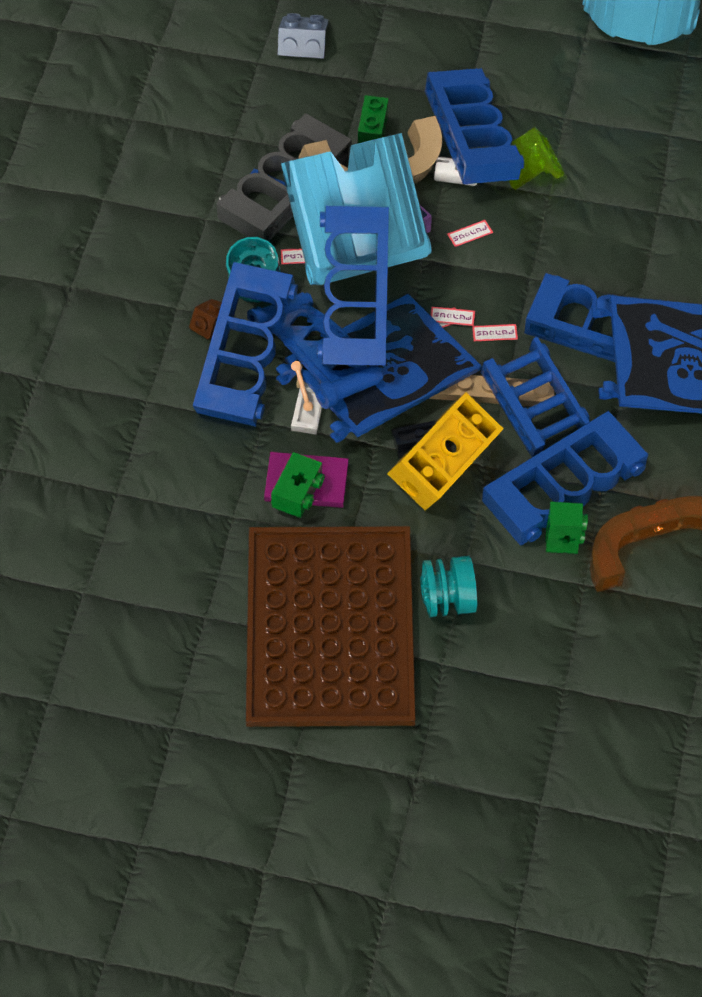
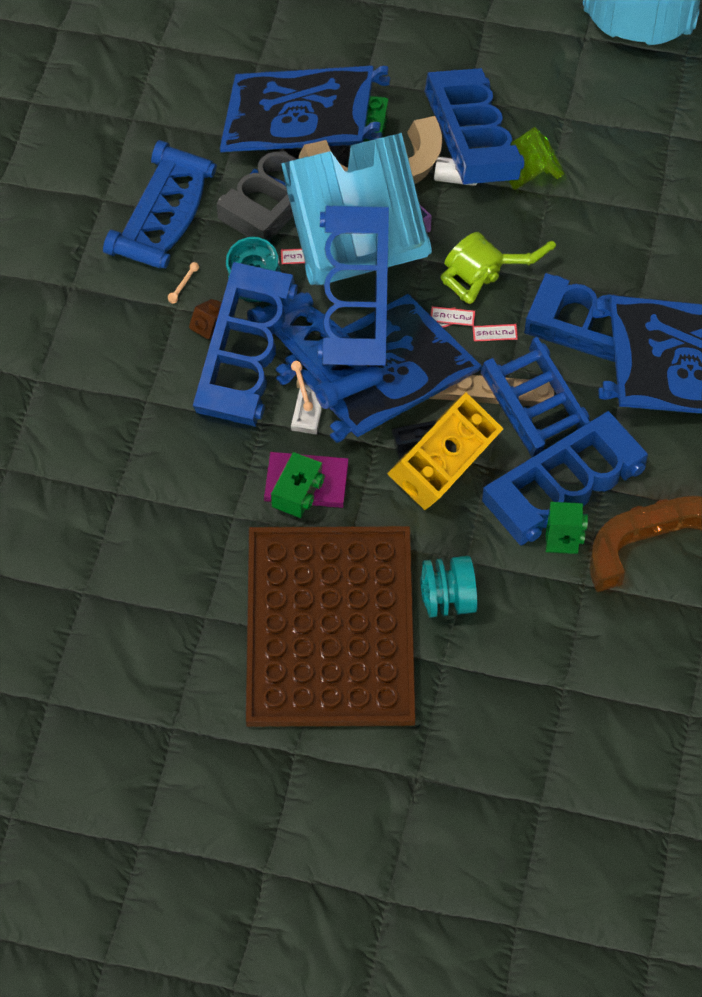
(171, 164): none -> blue piece
(173, 297): none -> light nougat hinge
(301, 108): none -> flag
(302, 36): sand blue bracket -> none
(470, 233): white sticker -> none
(480, 263): none -> lime piece

